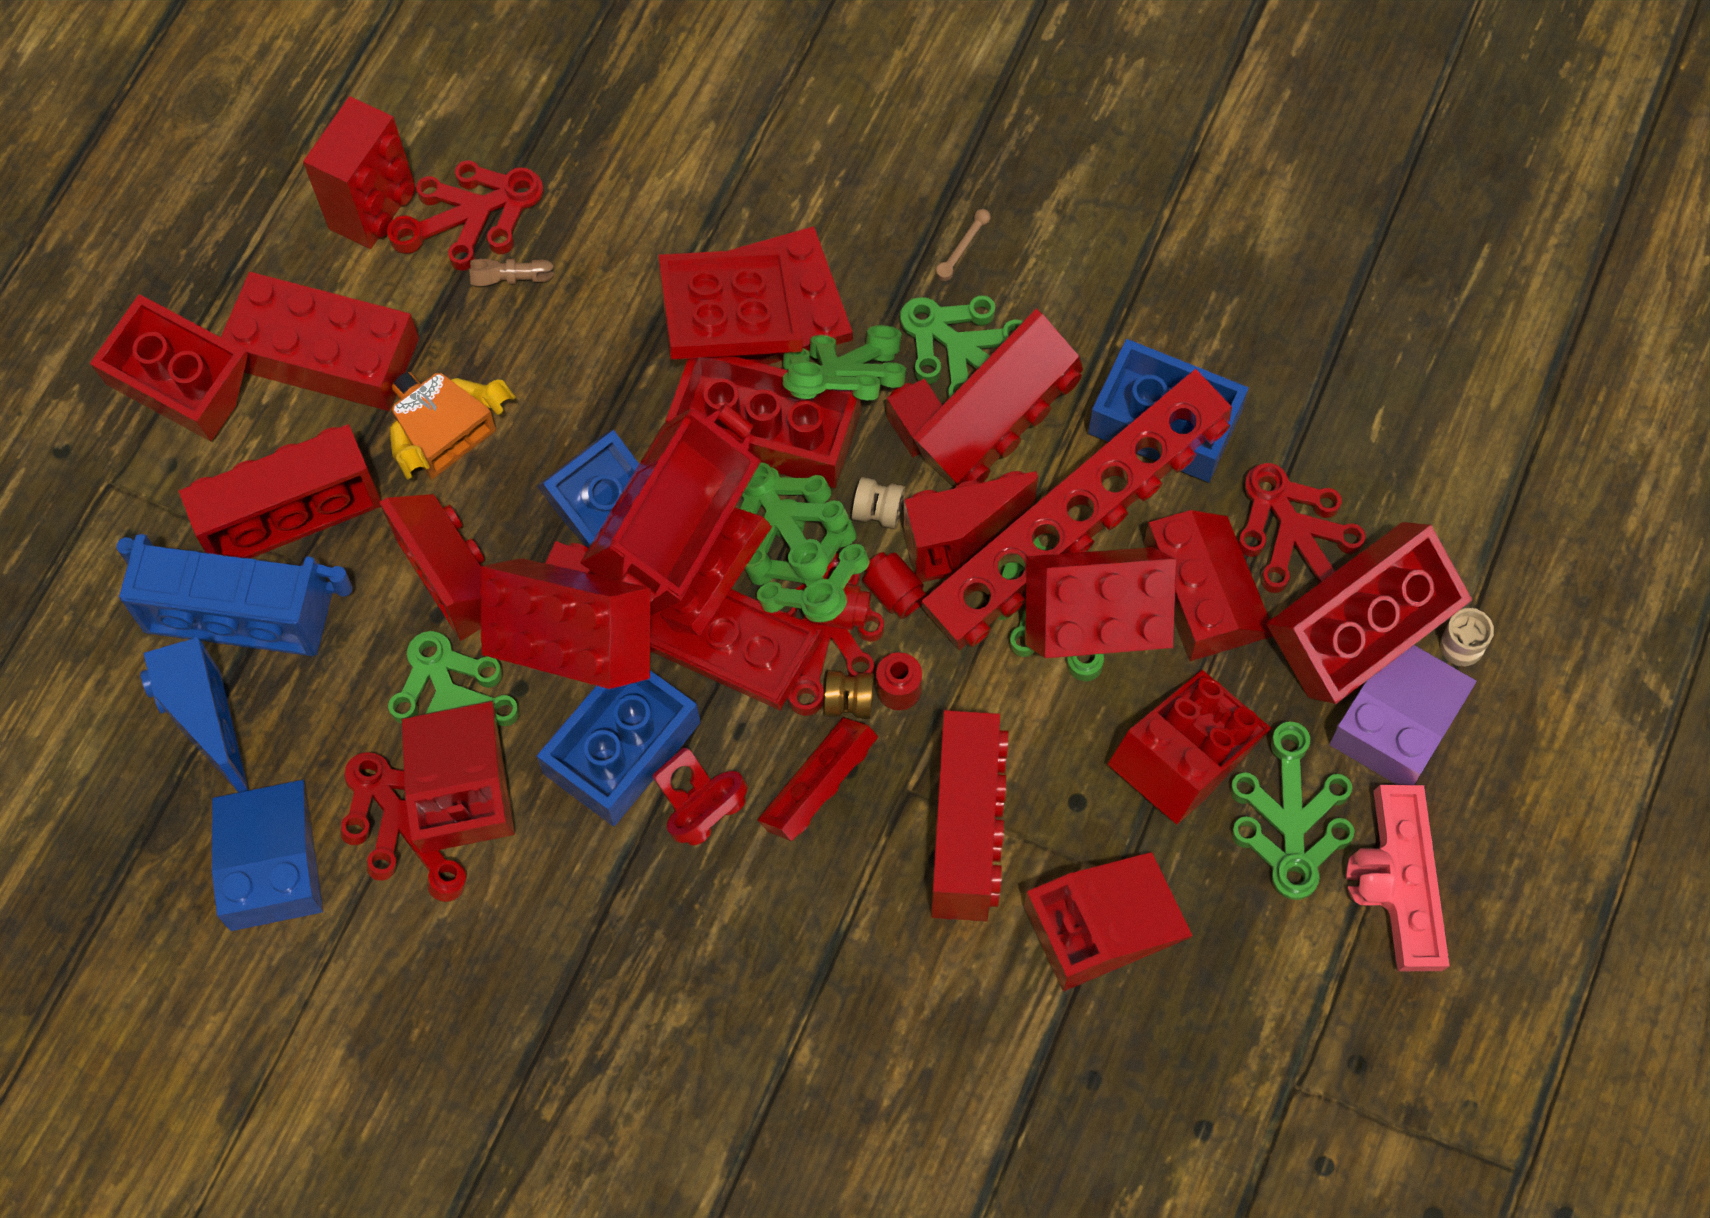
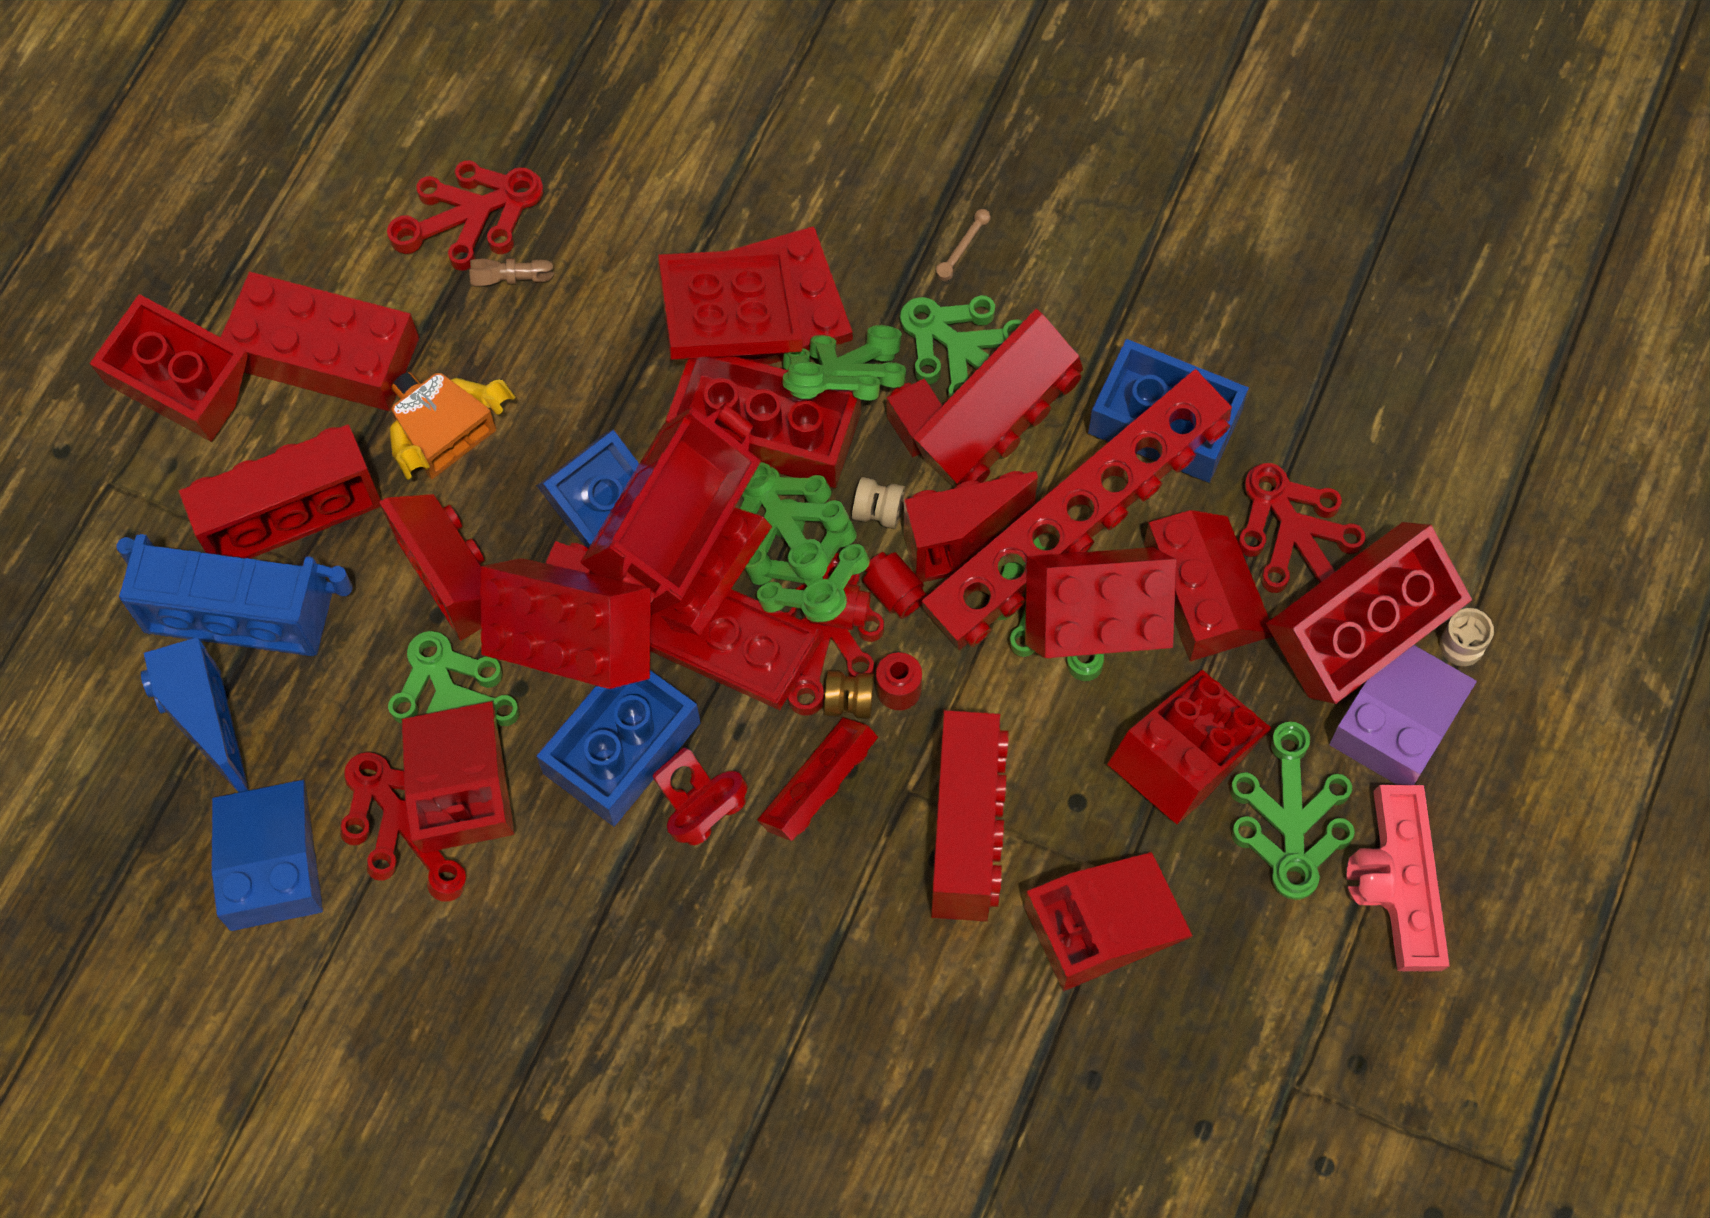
(360, 172): red brick -> none

